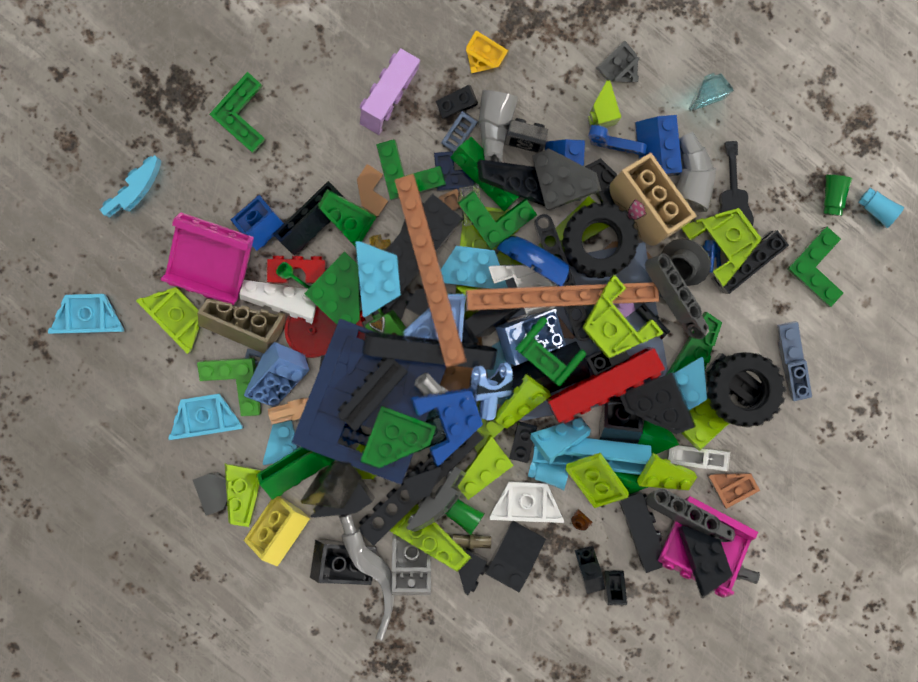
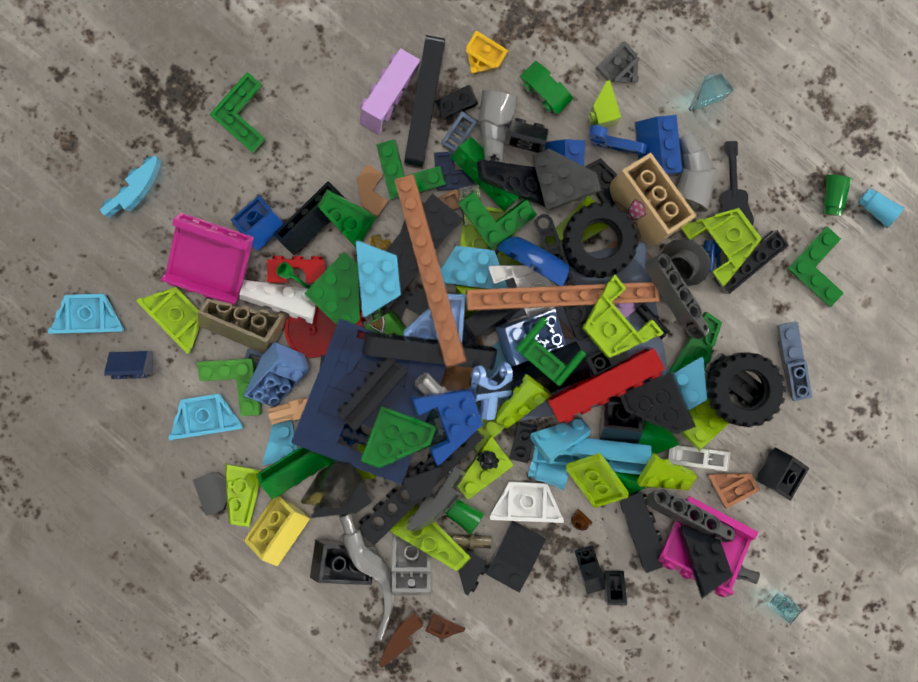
(131, 363): none -> dark blue slope
(401, 638): none -> reddish brown slope
(424, 100): none -> black beam
(443, 627): none -> reddish brown tile
(487, 460): none -> black plant
(552, 94): none -> green brick
(782, 473): none -> black slope
(785, 607): none -> clear light blue slope

